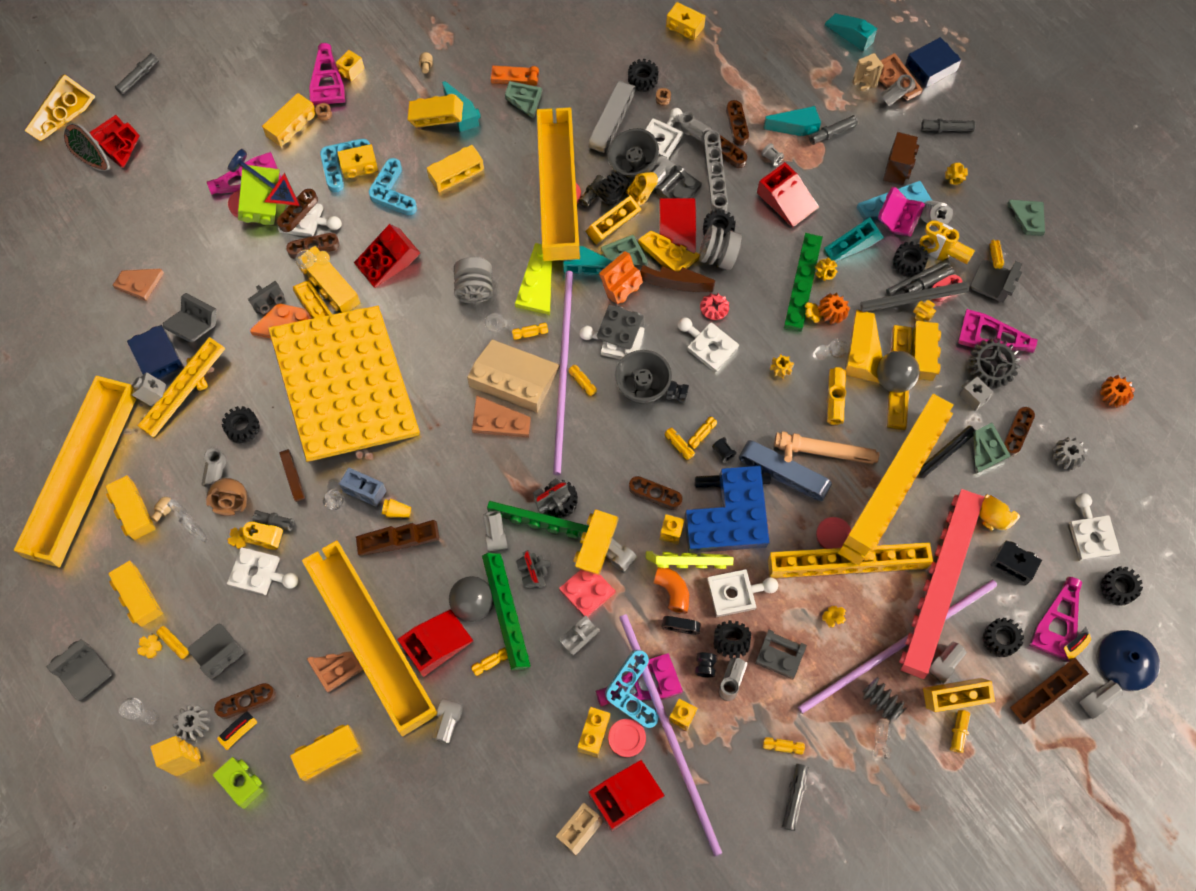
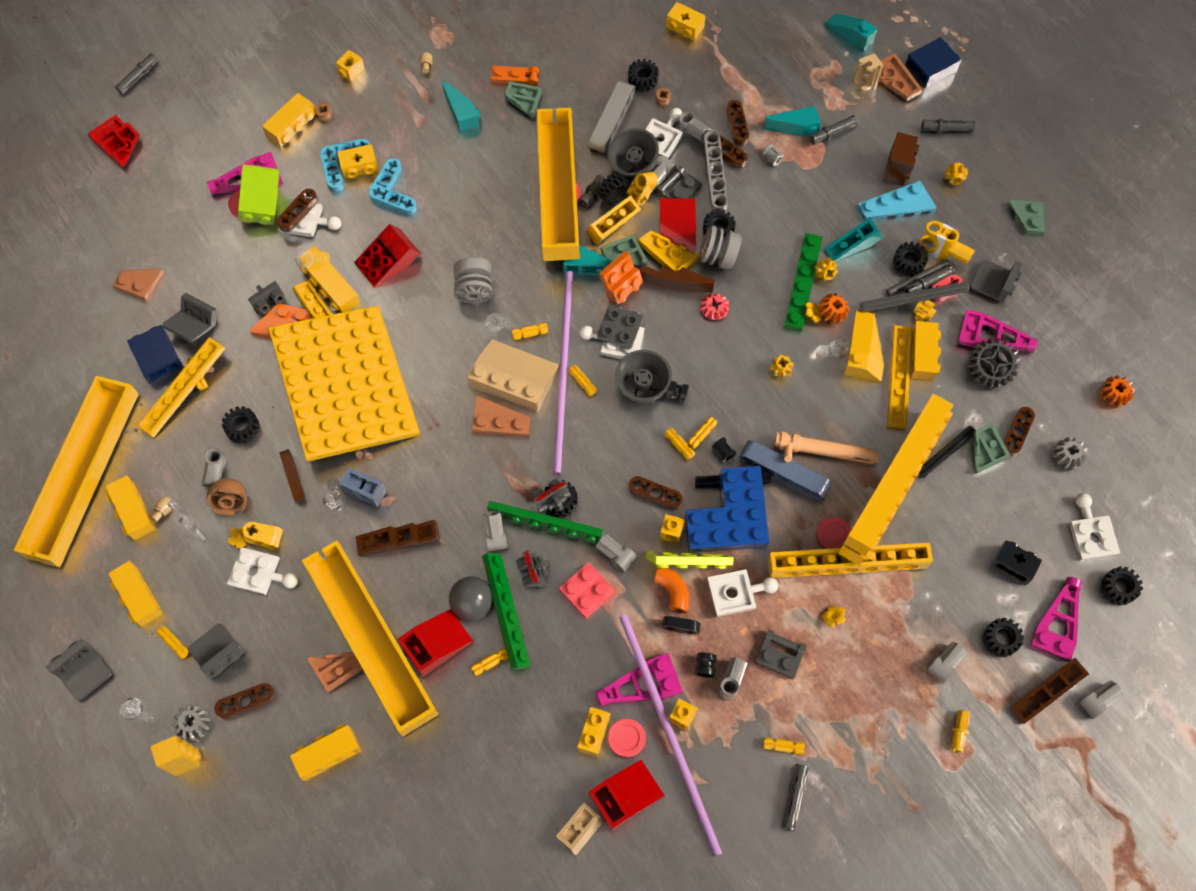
(59, 107): yellow wedge -> none
(85, 147): shield -> none
(148, 389): light grey brick -> none
(149, 646): yellow plant -> none
(227, 779): lime brick -> none
(236, 730): sticker -> none
(273, 519): dark grey pin -> none
(282, 191): dark blue piece -> none
(314, 239): reddish brown beam -> none
(326, 94): dark pink plate -> none
(396, 509): yellow cone -> none
(435, 110): yellow brick -> none
(448, 714): light grey piece -> none
(455, 168): yellow brick -> none
(536, 284): neon yellow wing -> none
(578, 635): light grey hips -> none
(596, 542): yellow brick -> none
(625, 696): medium azure beam -> none
(708, 336): white plate -> none
(729, 647): black tyre -> none
(787, 194): slope -> none
(836, 386): yellow piece -> none
(884, 701): dark grey piece -> none
(888, 652): lavender piece -> none
(896, 90): light grey piece -> none
(898, 371): dark grey piece -> none
(900, 213): dark pink bracket -> none
(936, 212): light grey piece -> none
(942, 584): coral brick -> none
(958, 694): yellow brick -> none
(976, 392): light grey brick -> none
(996, 253): yellow axle -> none
(997, 514): yellow cylinder -> none
(1078, 644): sticker -> none
(1118, 665): dark blue dish -> none

